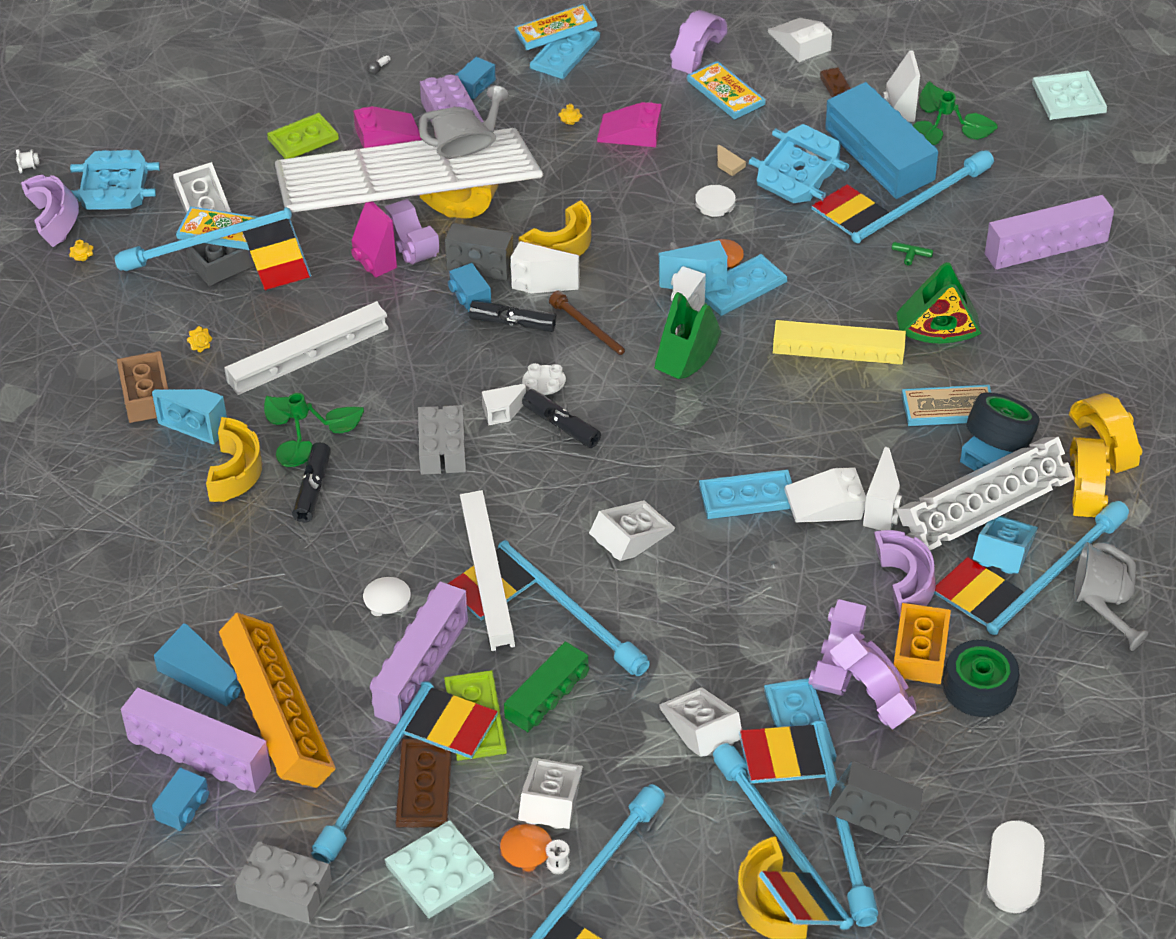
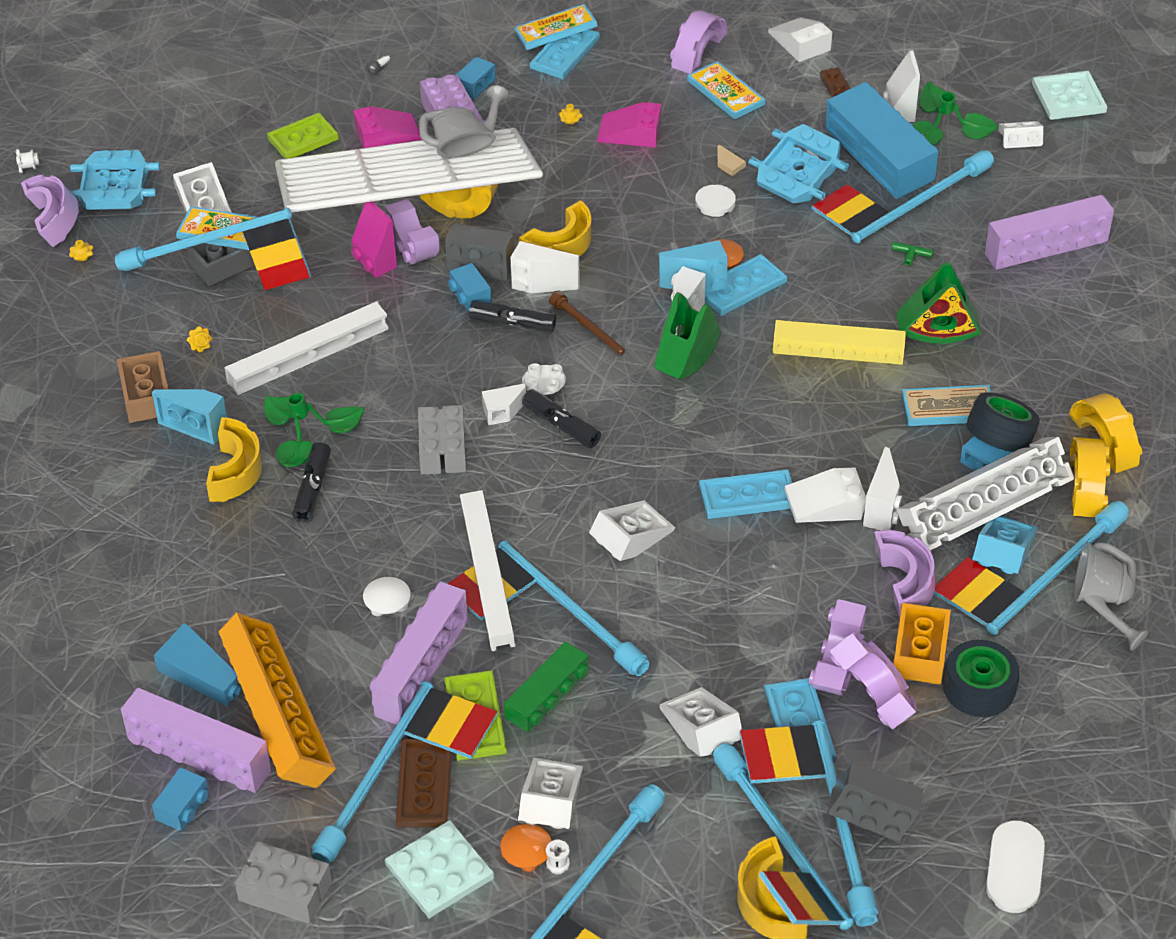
(1021, 134): none -> white bracket

